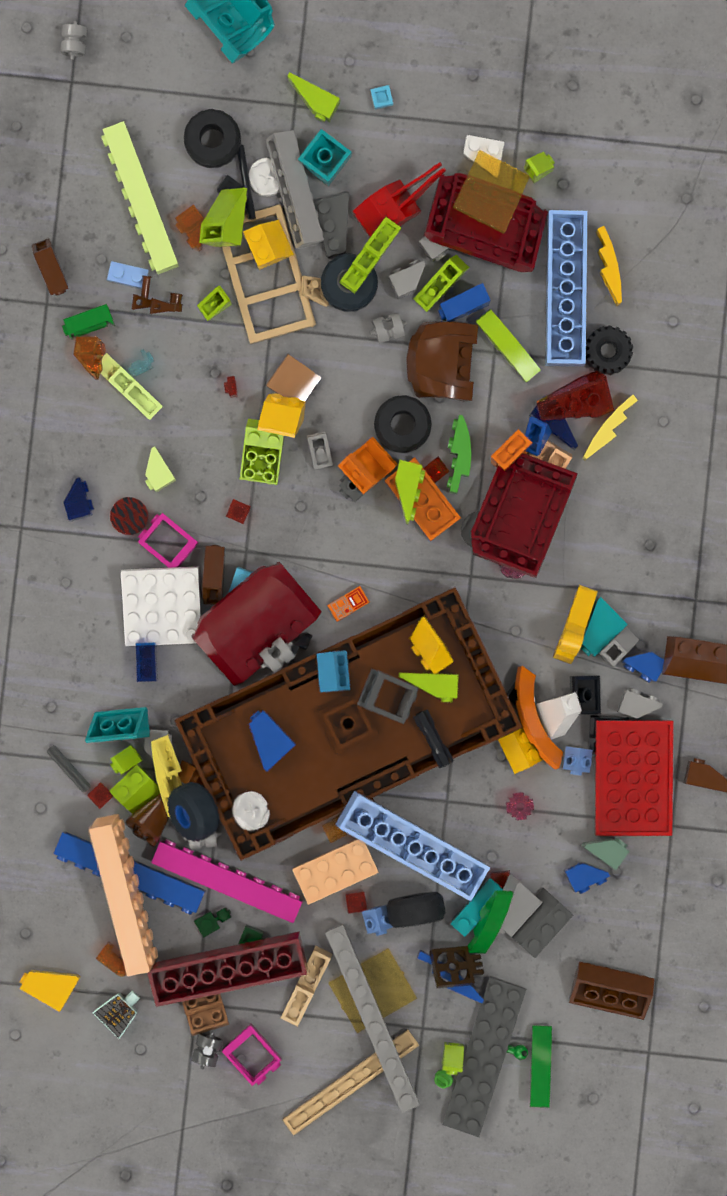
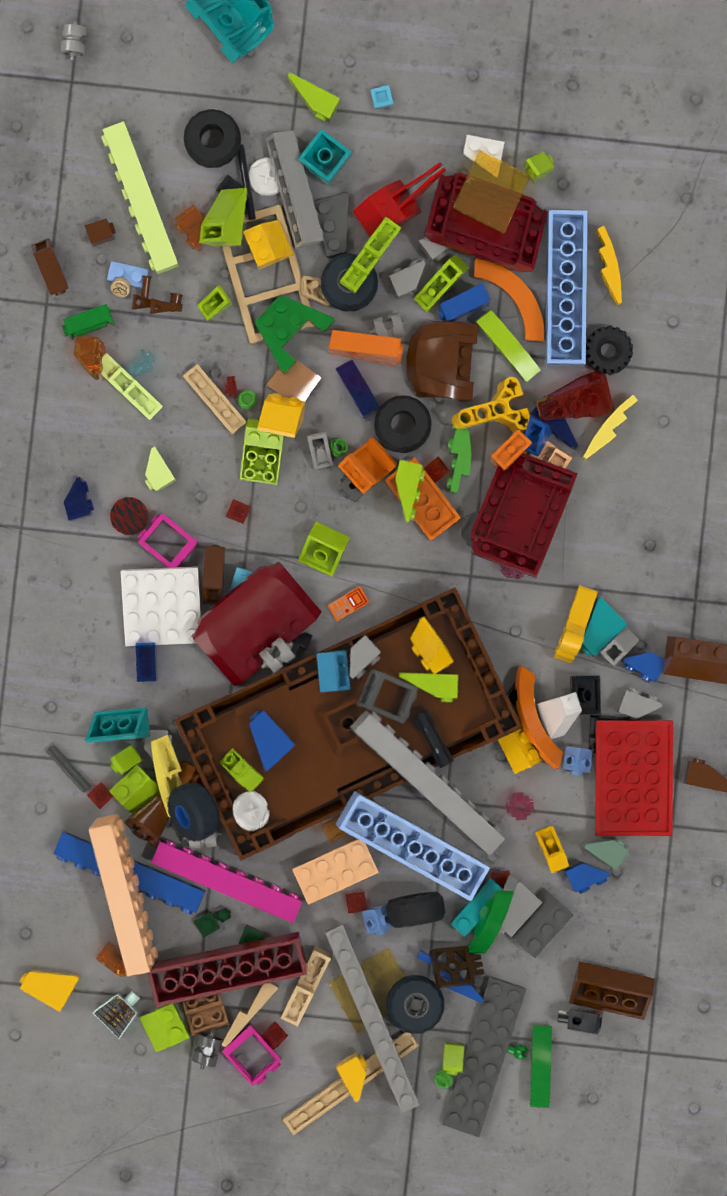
(100, 232): none -> reddish brown brick
(120, 287): none -> tan tile
(165, 1027): none -> lime slope
(214, 399): none -> tan plate
(241, 770): none -> lime slope
(244, 1017): none -> tan slope
(247, 399): none -> bright green plate
(274, 1035): none -> clear red plate
(282, 322): none -> green wing
(323, 549): none -> lime slope
(342, 444): none -> bright green plate
(353, 1073): none -> yellow slope
(358, 389): none -> clear blue slope
(361, 655): none -> light grey slope
(366, 347): none -> orange slope
(415, 1004): none -> black wheel
(427, 782): none -> light grey brick
(501, 399): none -> yellow beam
(518, 292): none -> orange tile
(552, 849): none -> yellow slope
(590, 1019): none -> black torso

